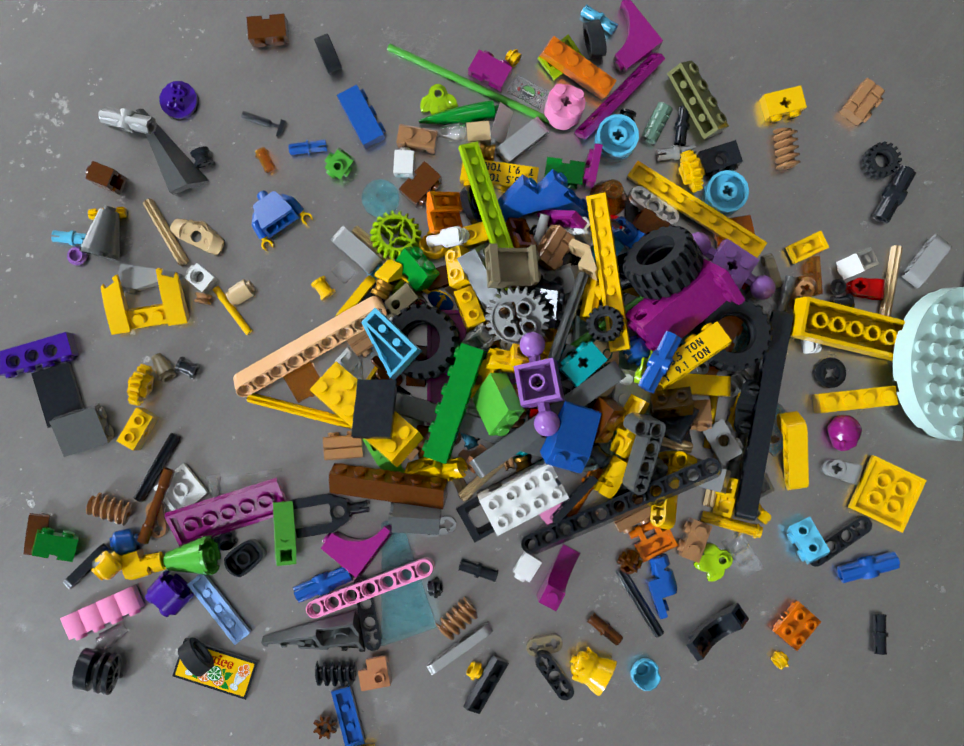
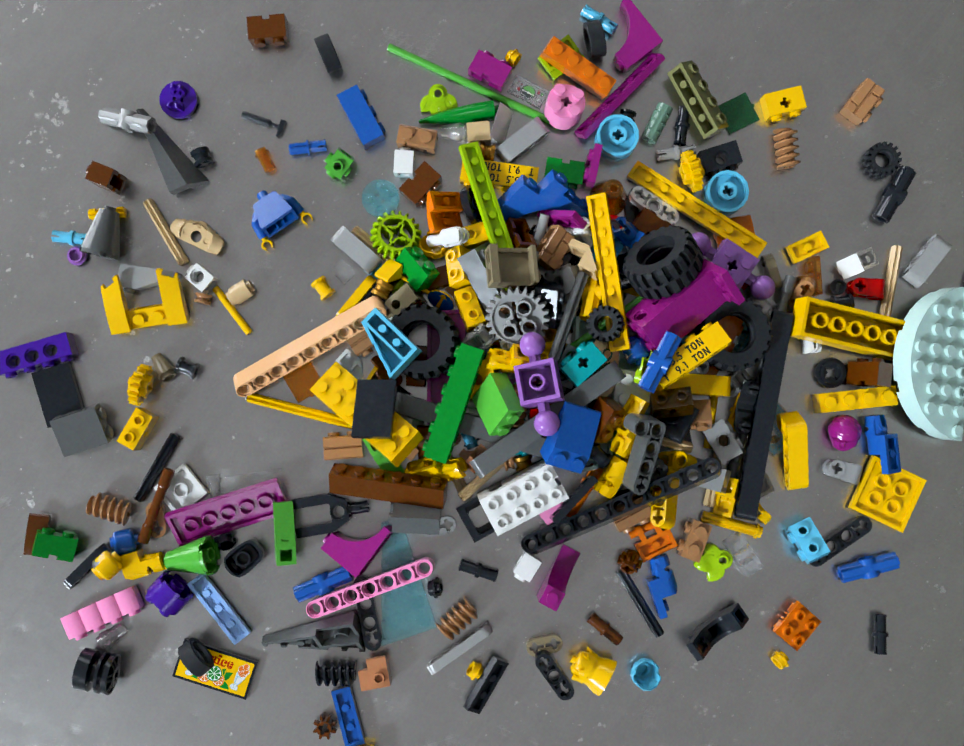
(739, 113): none -> clear green piece
(869, 373): none -> reddish brown brick
(882, 443): none -> blue plate

